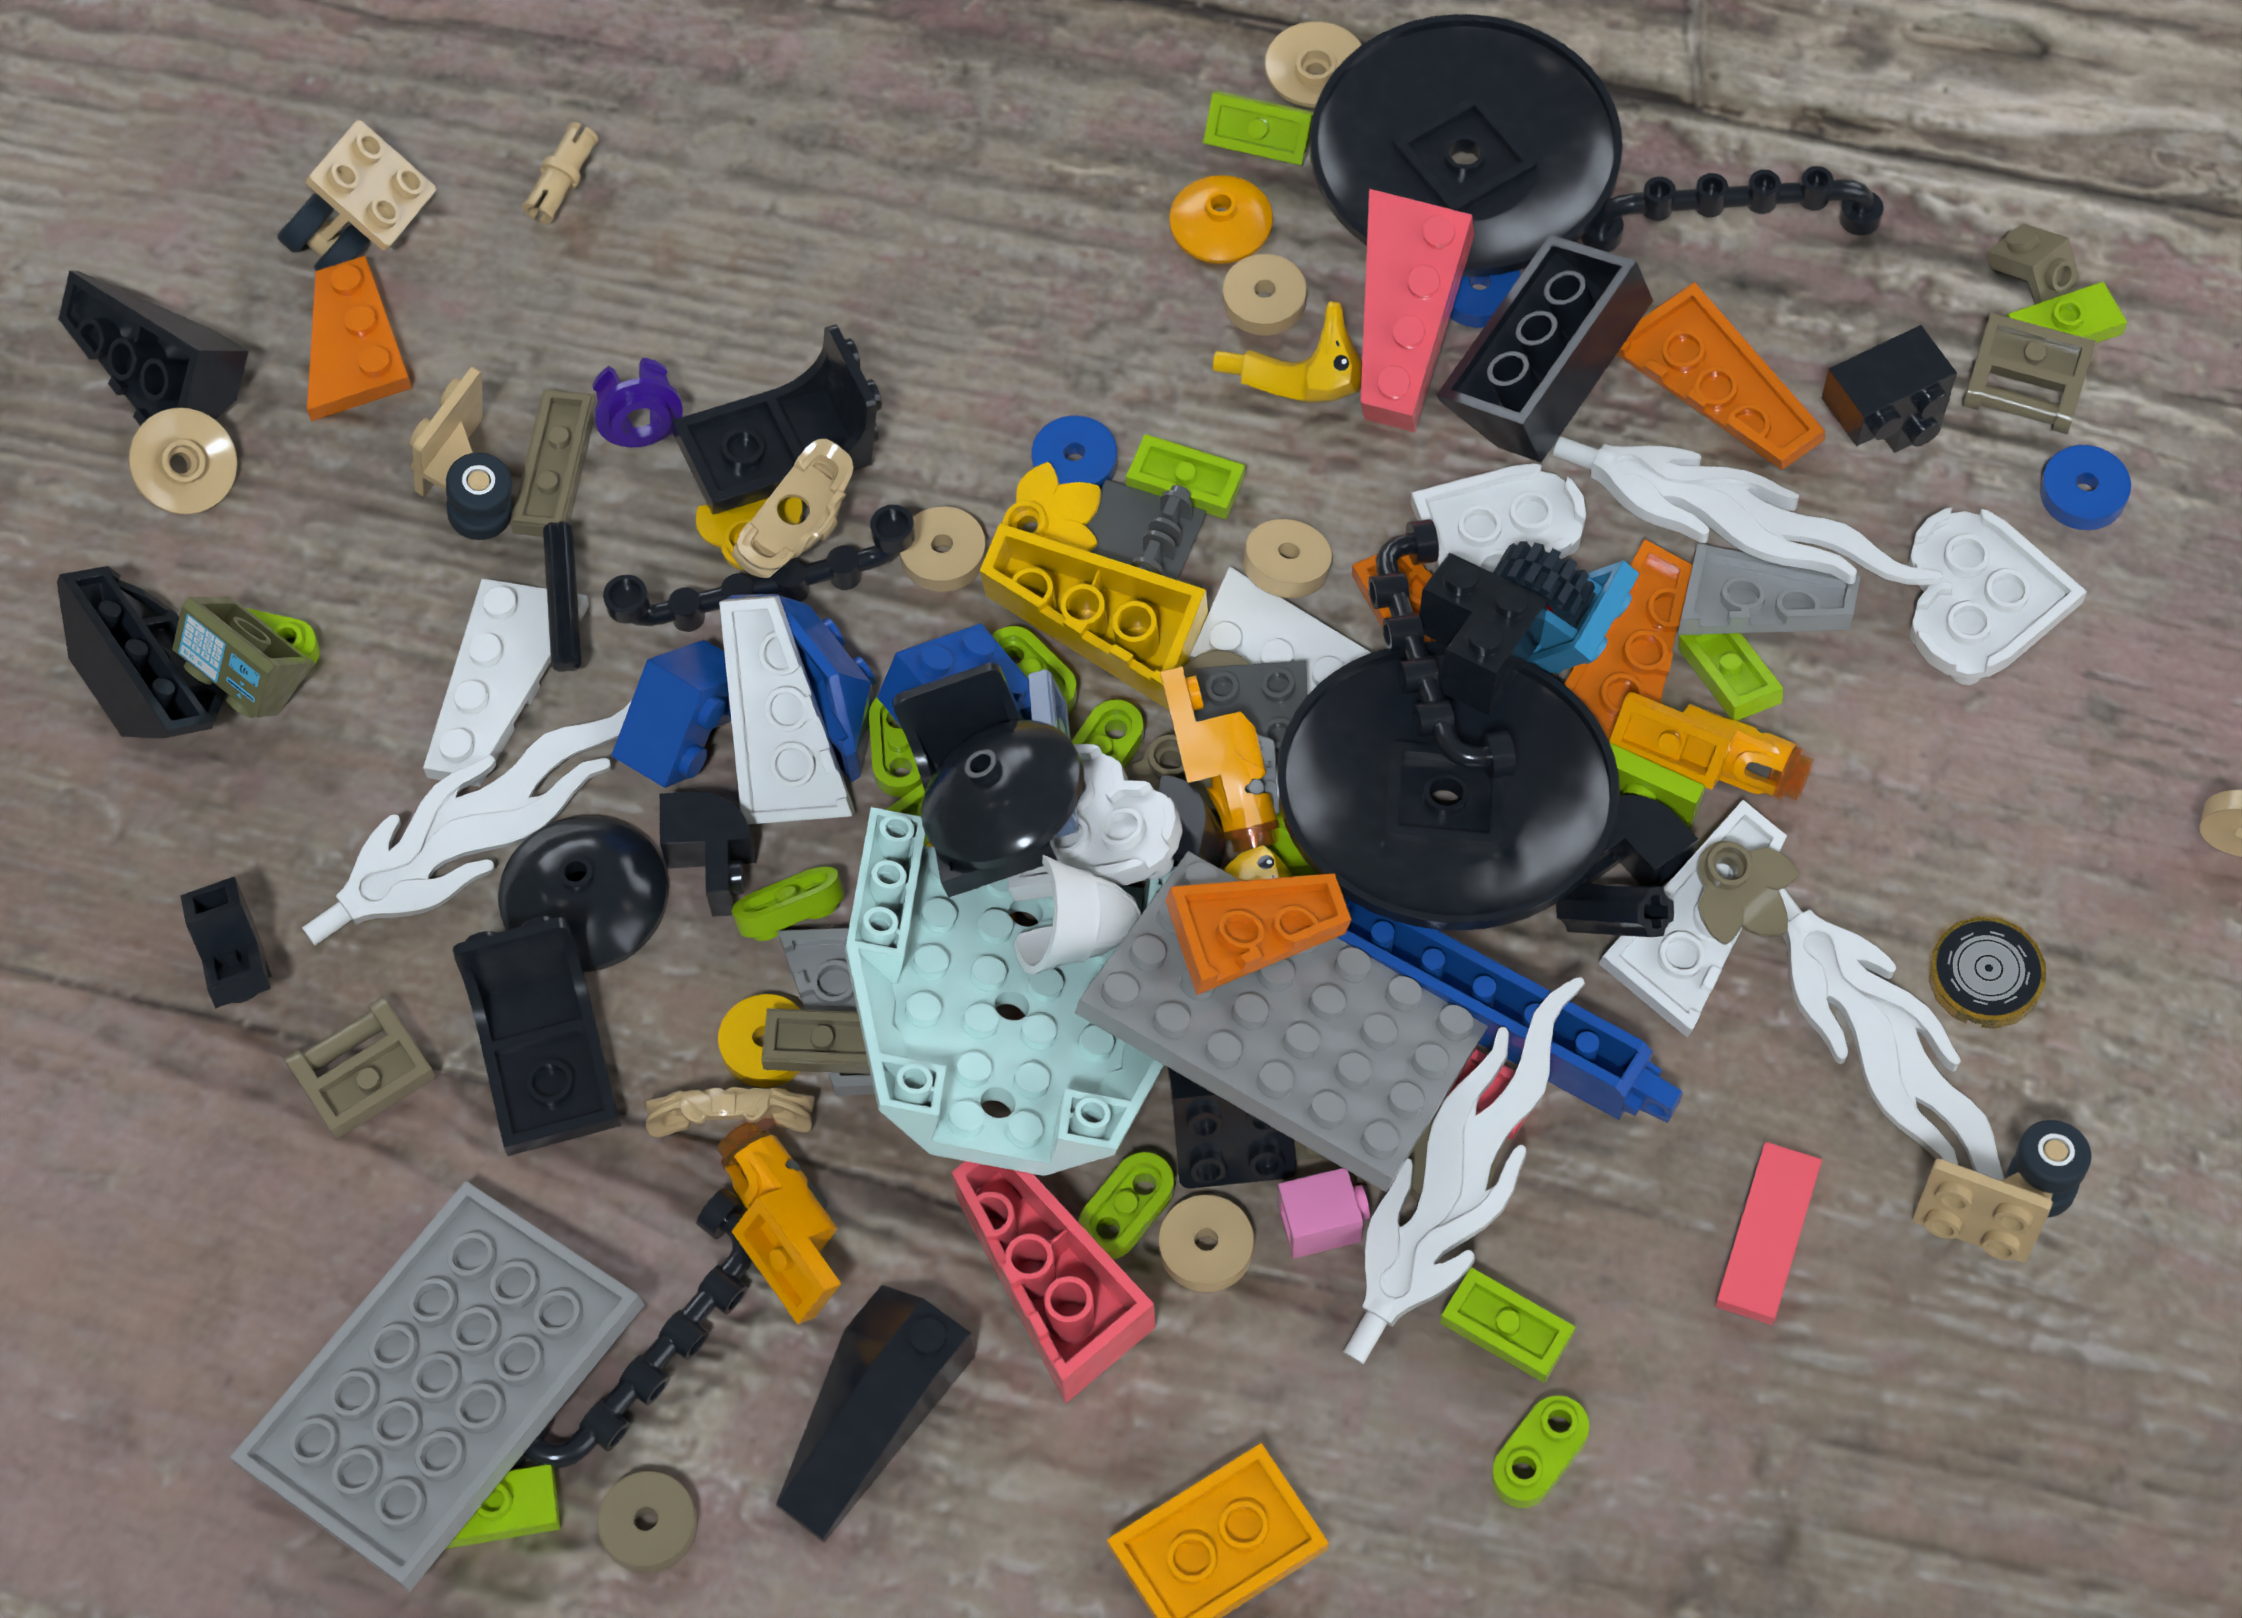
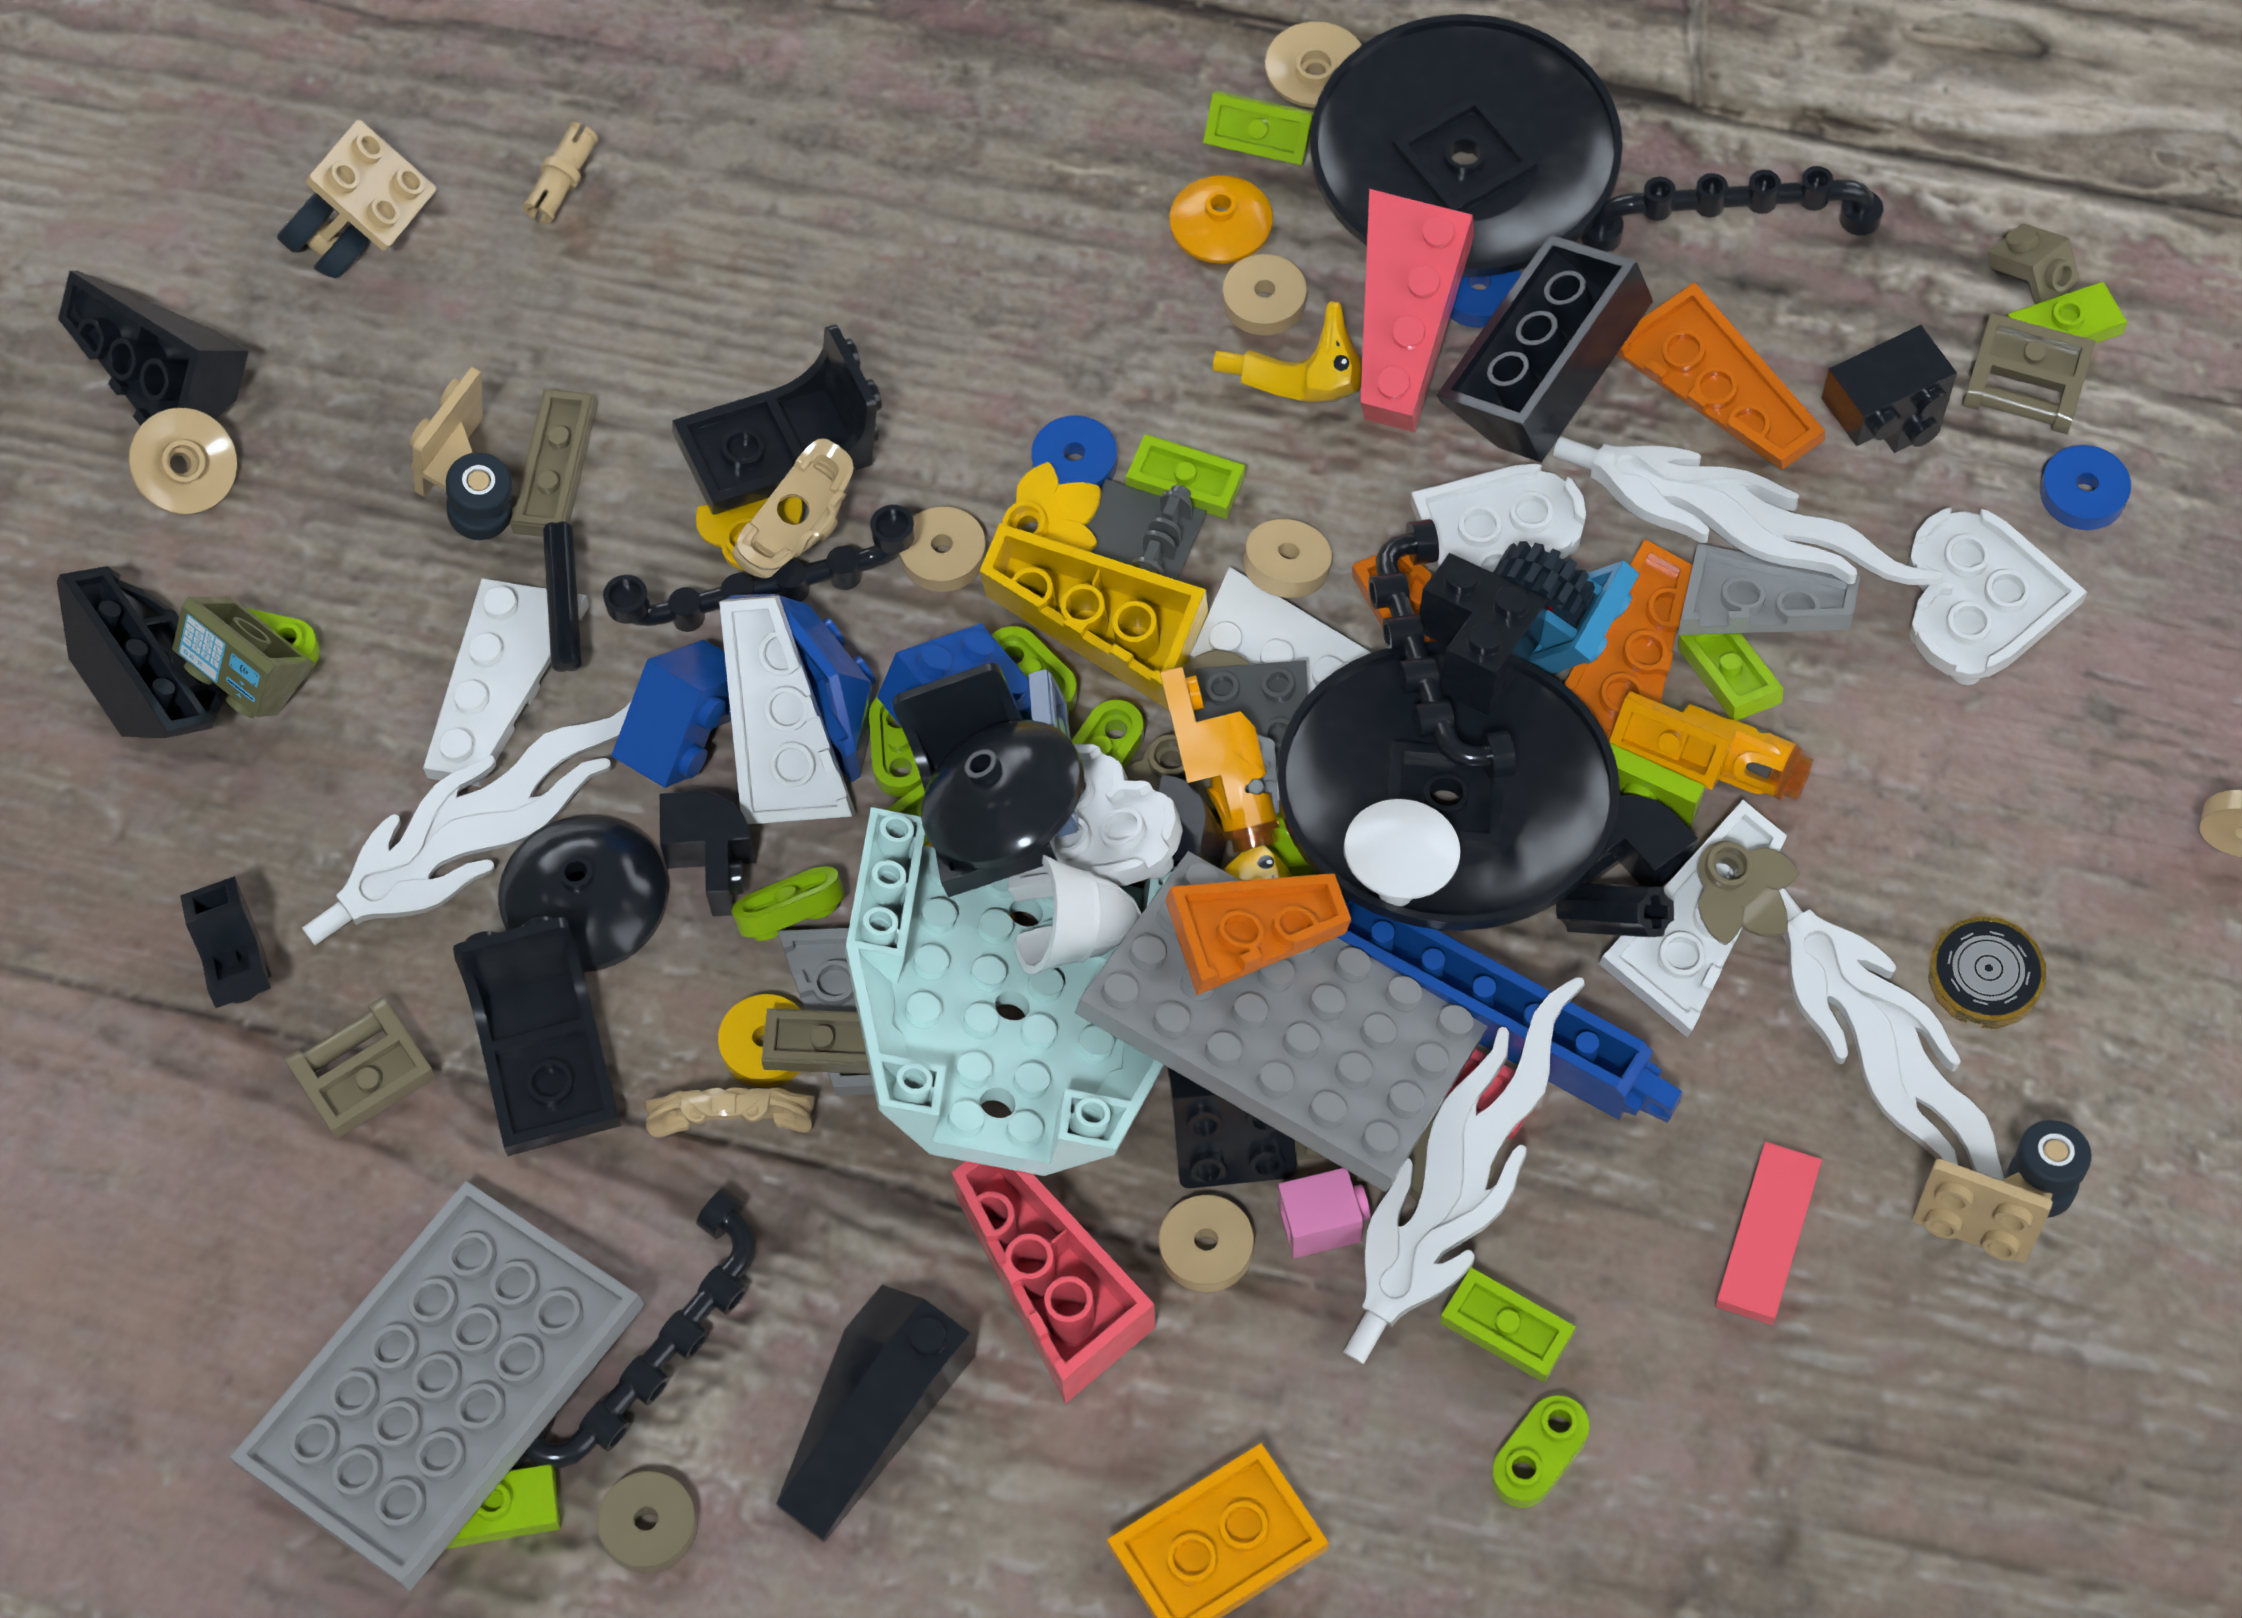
(351, 342): orange wing -> none
(620, 398): dark purple piece -> none
(783, 1220): light orange plate -> none
(1123, 1207): lime plate -> none
(1402, 850): none -> white dish

